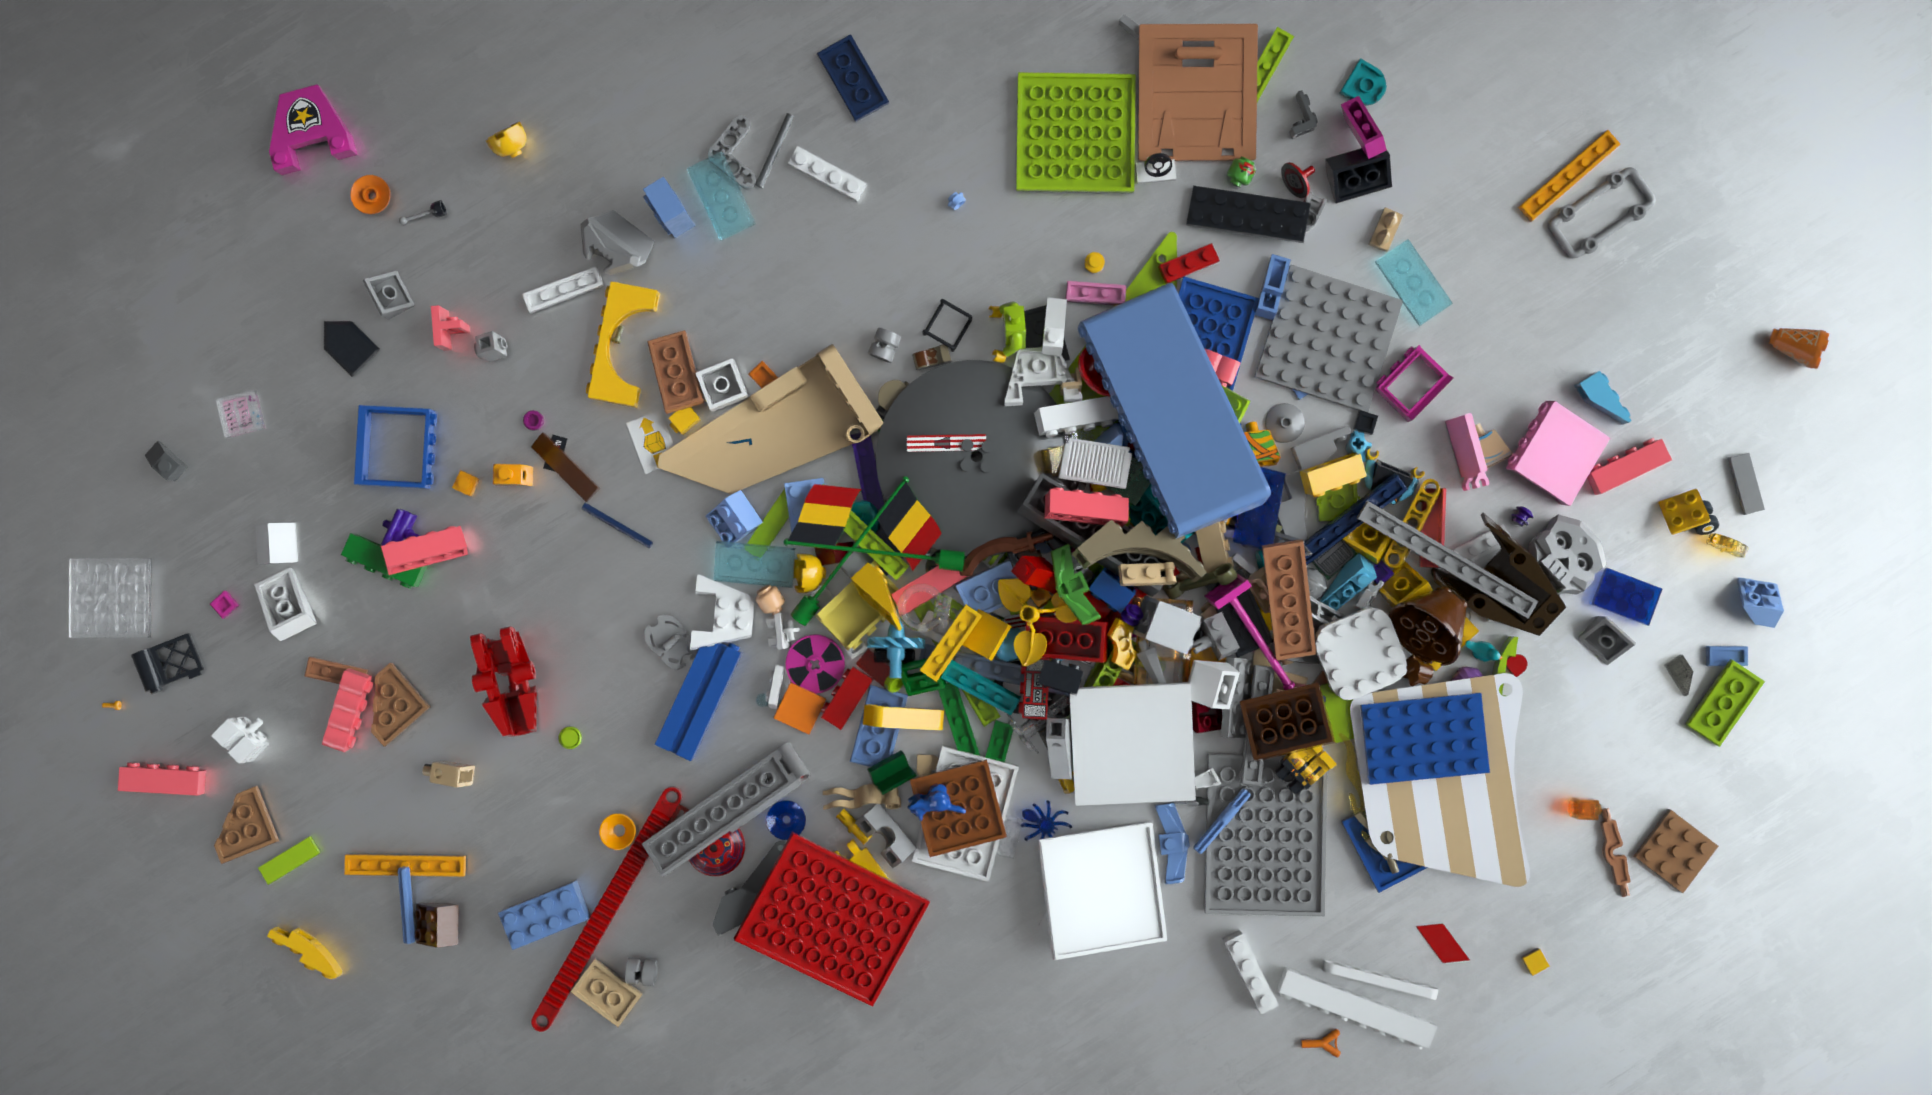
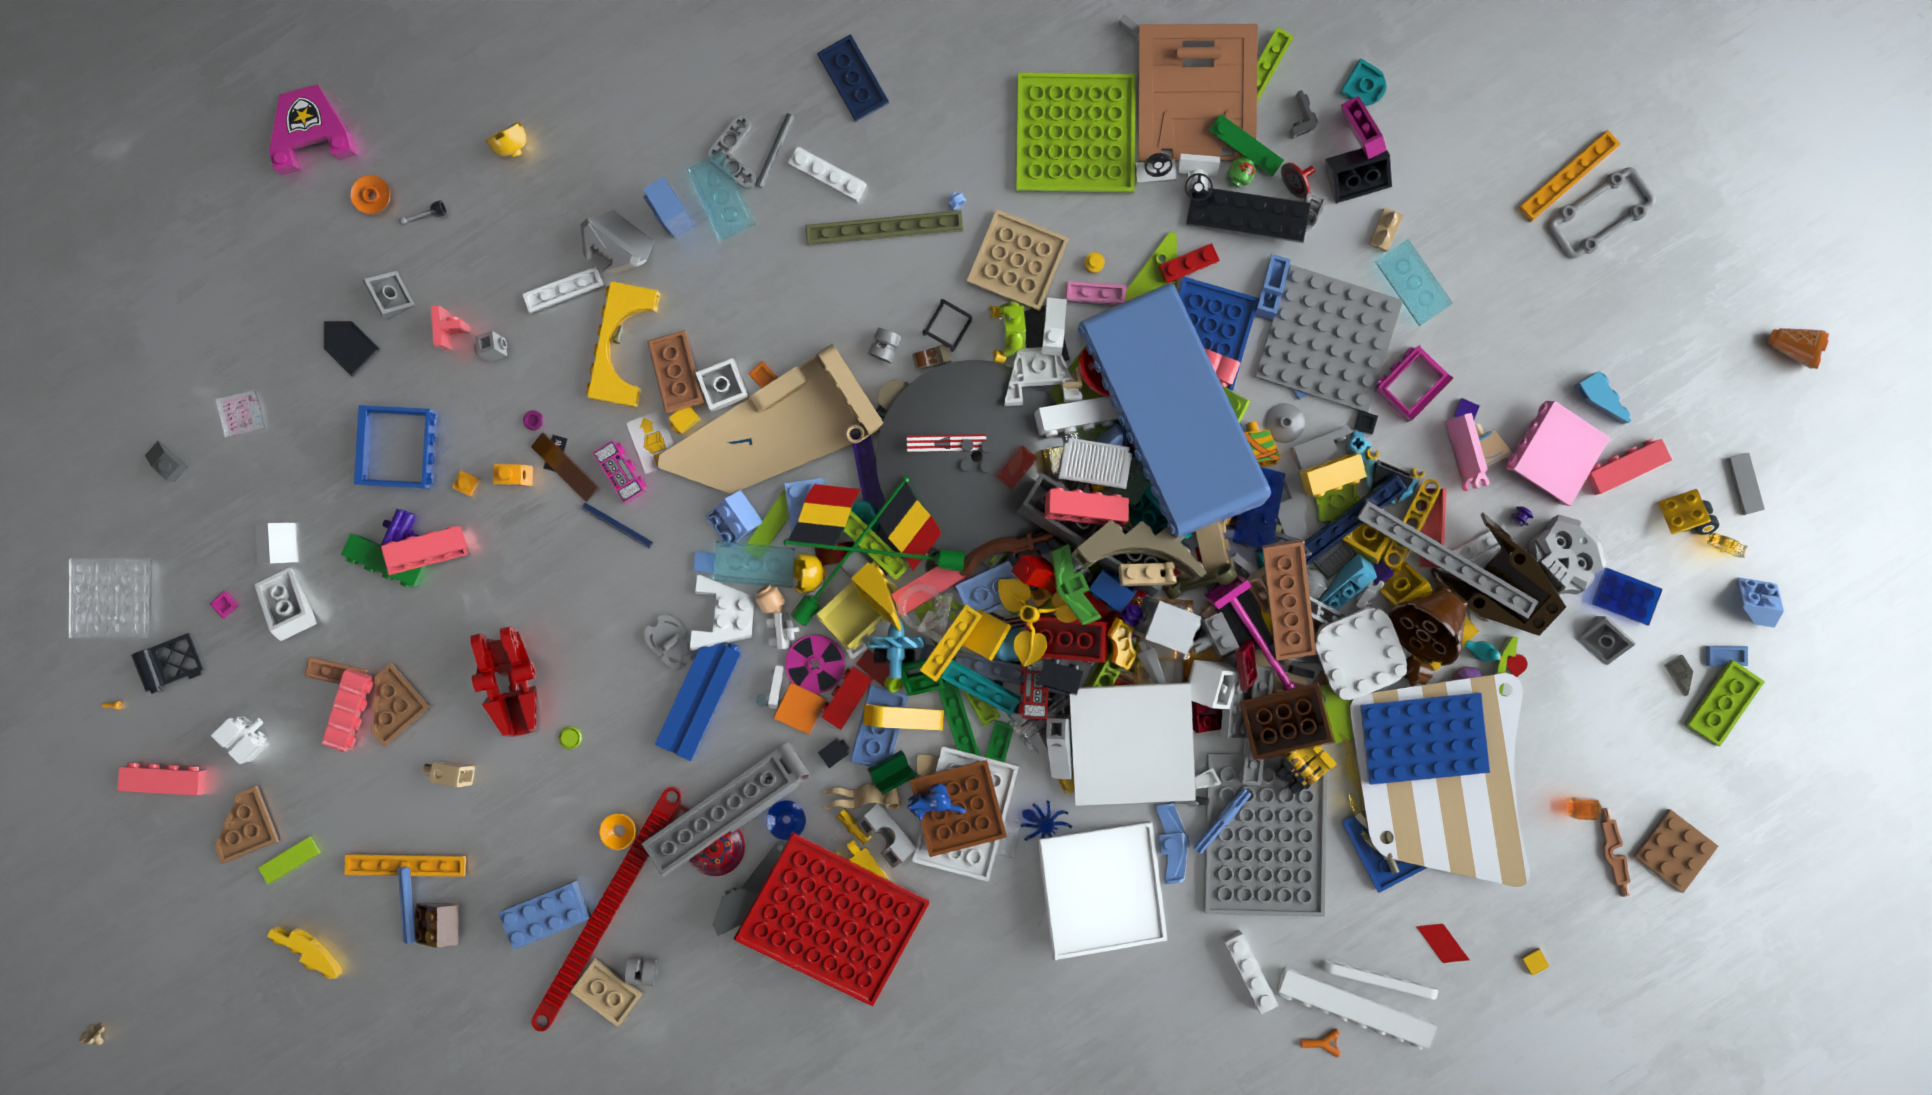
(93, 1034): none -> tan plant
(620, 471): none -> brick
(704, 562): none -> medium blue tile
(834, 752): none -> black brick
(884, 227): none -> olive tile
(1017, 260): none -> tan plate
(1017, 467): none -> clear red tile
(1198, 169): none -> white piece
(1246, 145): none -> green plate
(1246, 665): none -> dark red tile
(1301, 671): none -> black piece
(1466, 407): none -> dark purple tile

